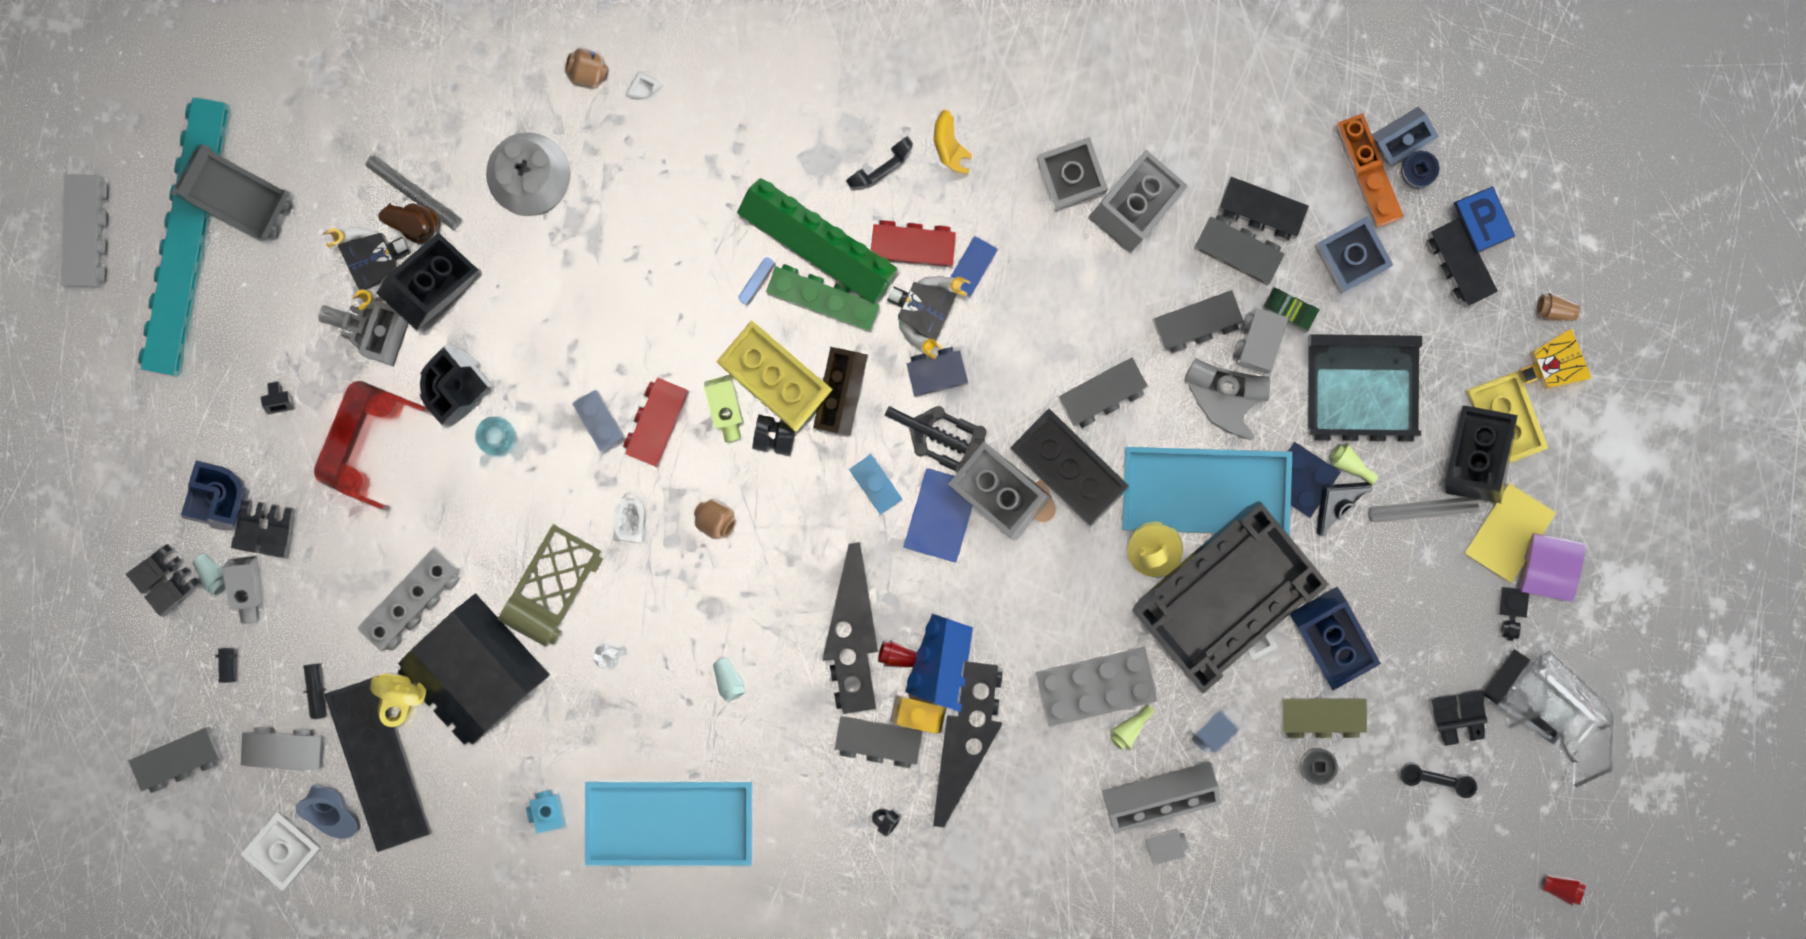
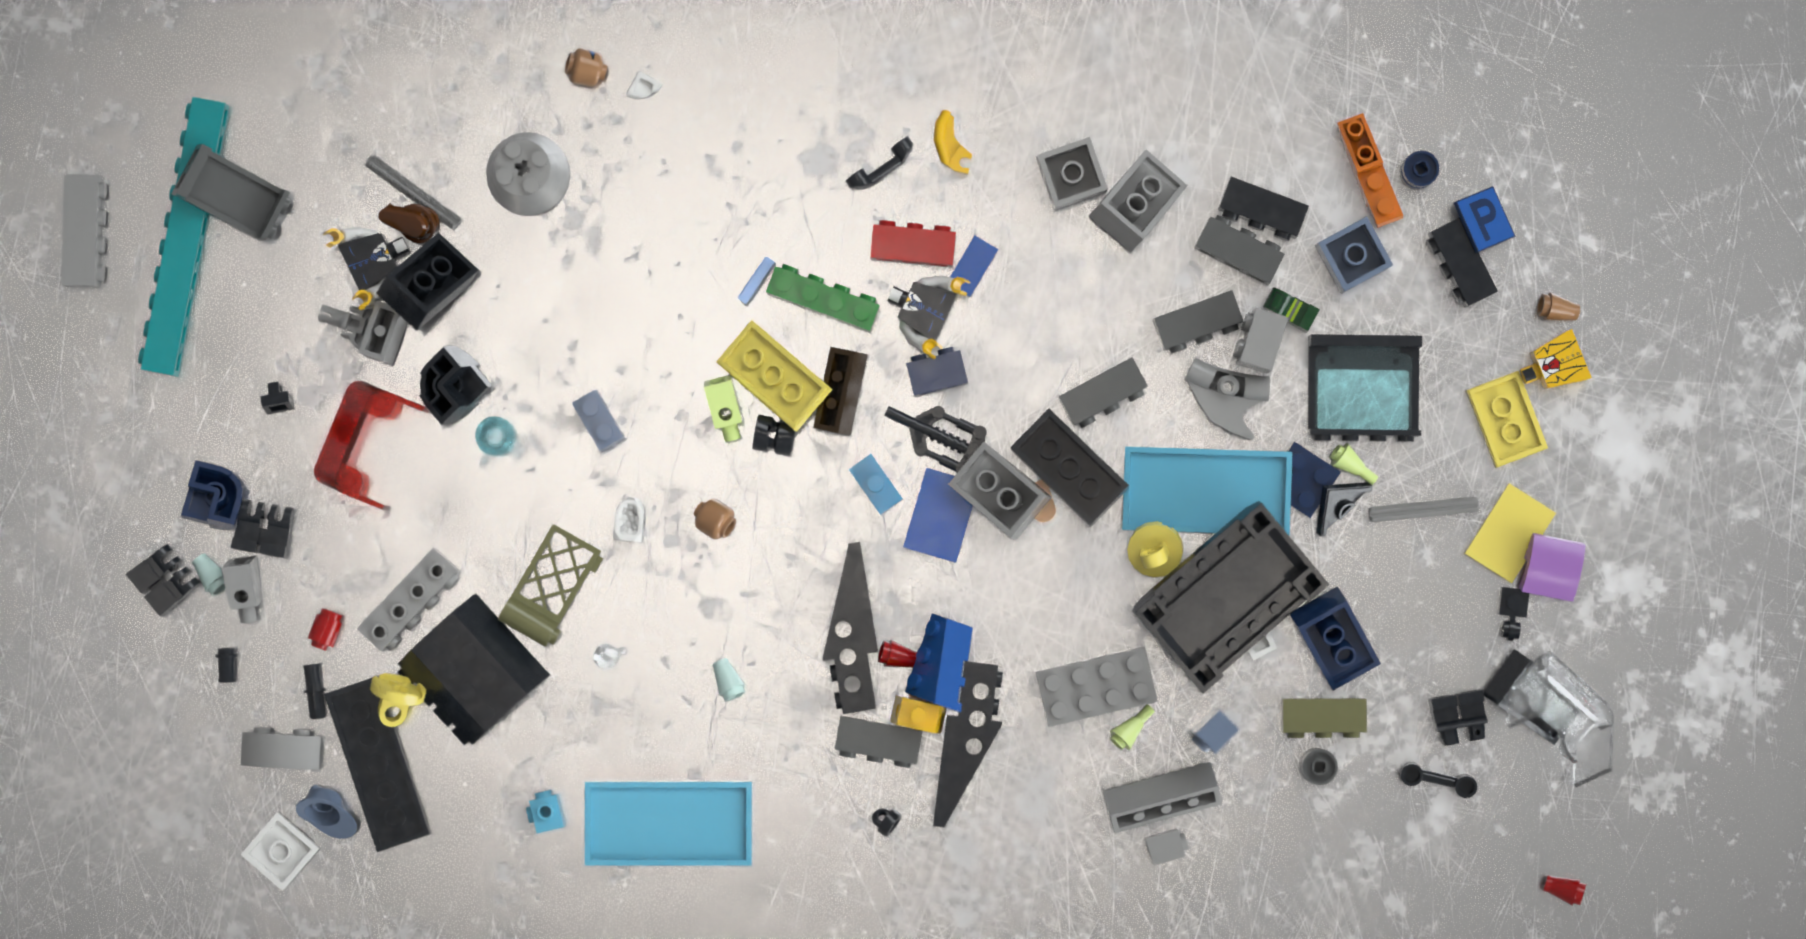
(175, 760): dark grey brick -> none
(325, 629): none -> red brick
(655, 421): brick -> none
(817, 240): green brick -> none
(1404, 135): sand blue brick -> none
(1481, 454): black slope -> none

